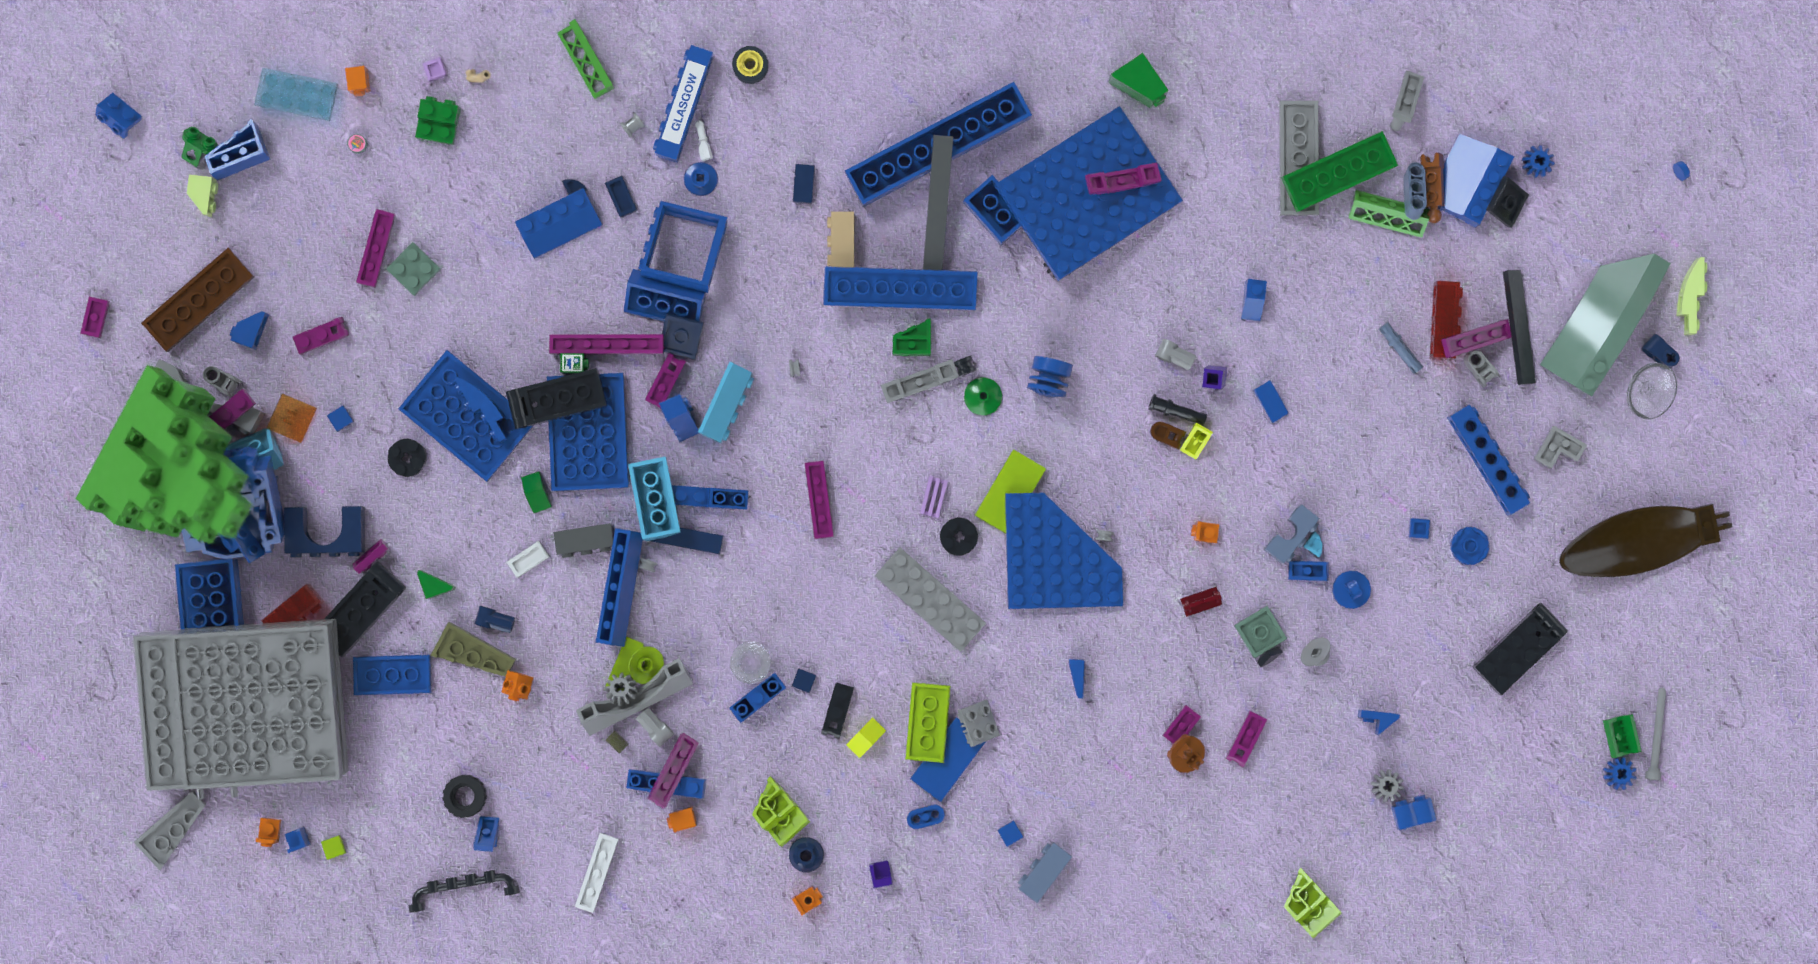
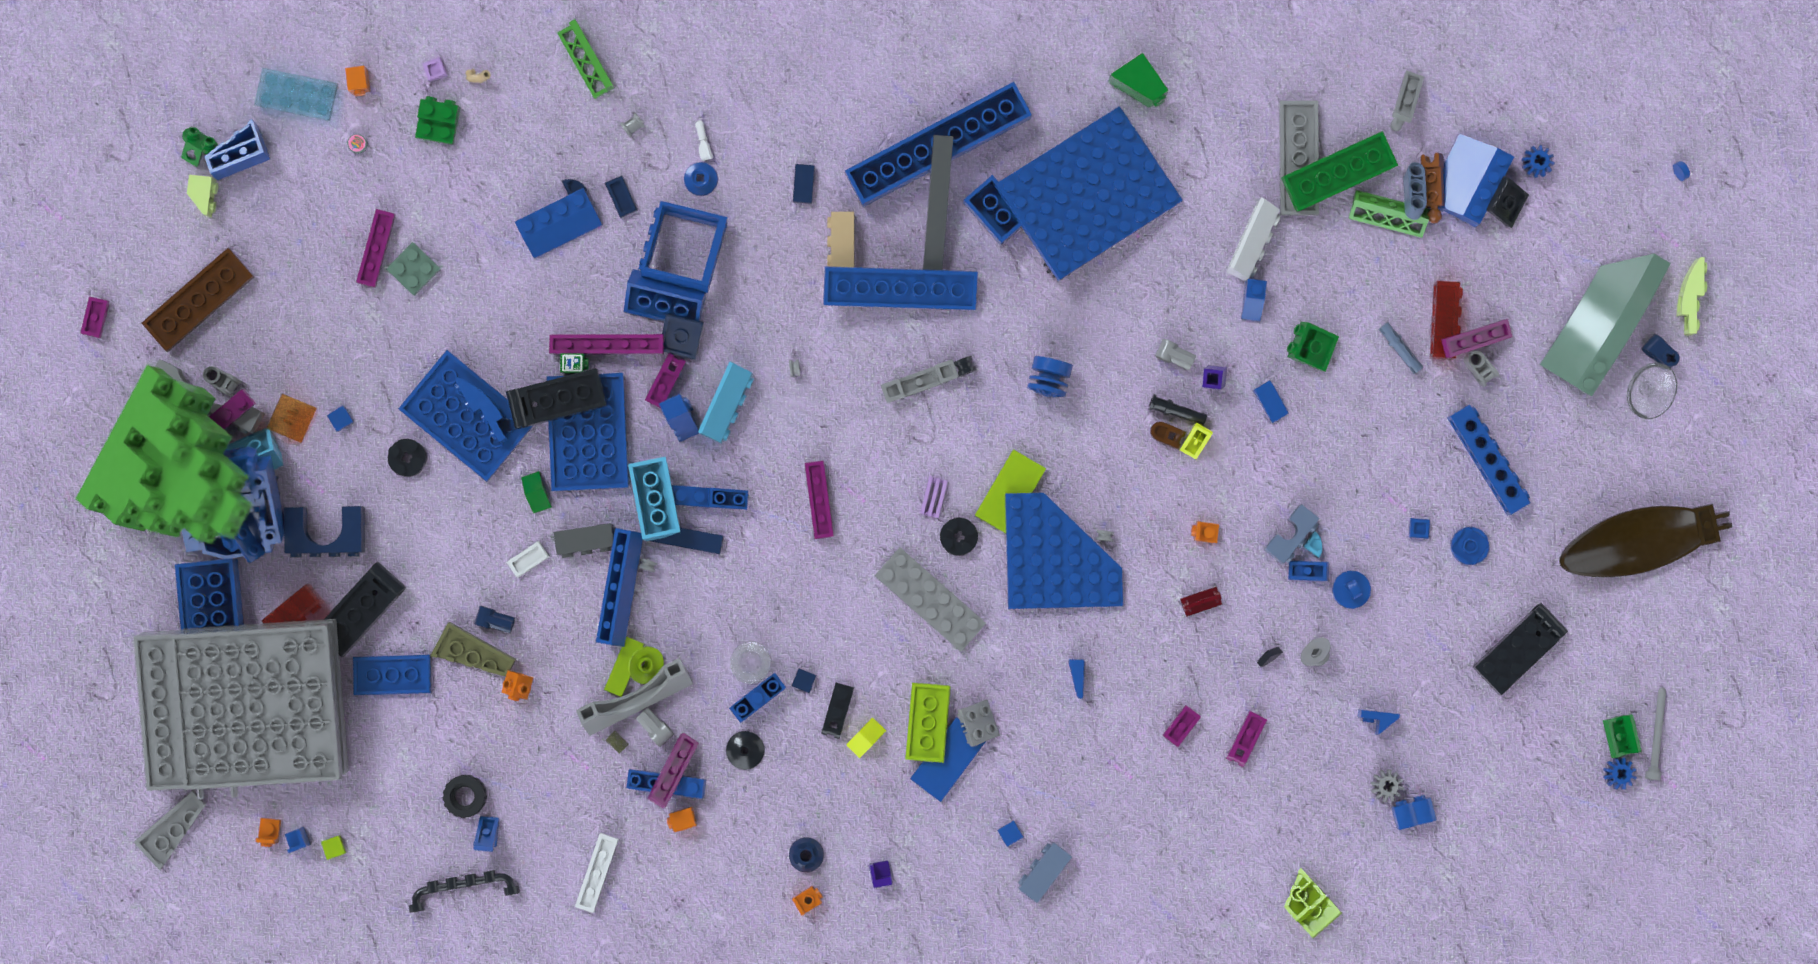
(117, 115): blue bracket -> none
(249, 330): blue slope -> none
(320, 336): magenta plate -> none
(365, 561): magenta plate -> none
(432, 585): green slope -> none
(621, 682): light grey gear -> none
(684, 103): brick -> none
(746, 54): wheel -> none
(755, 750): none -> black dish
(779, 813): lime slope -> none
(913, 341): green wing -> none
(925, 816): blue plate -> none
(983, 406): green dish -> none
(1123, 180): magenta slope -> none
(1186, 754): dark orange plate -> none
(1253, 239): none -> white slope
(1260, 632): sand green plate -> none
(1312, 346): none -> green plate
(1519, 327): black tile -> none
(1559, 442): light grey plate -> none

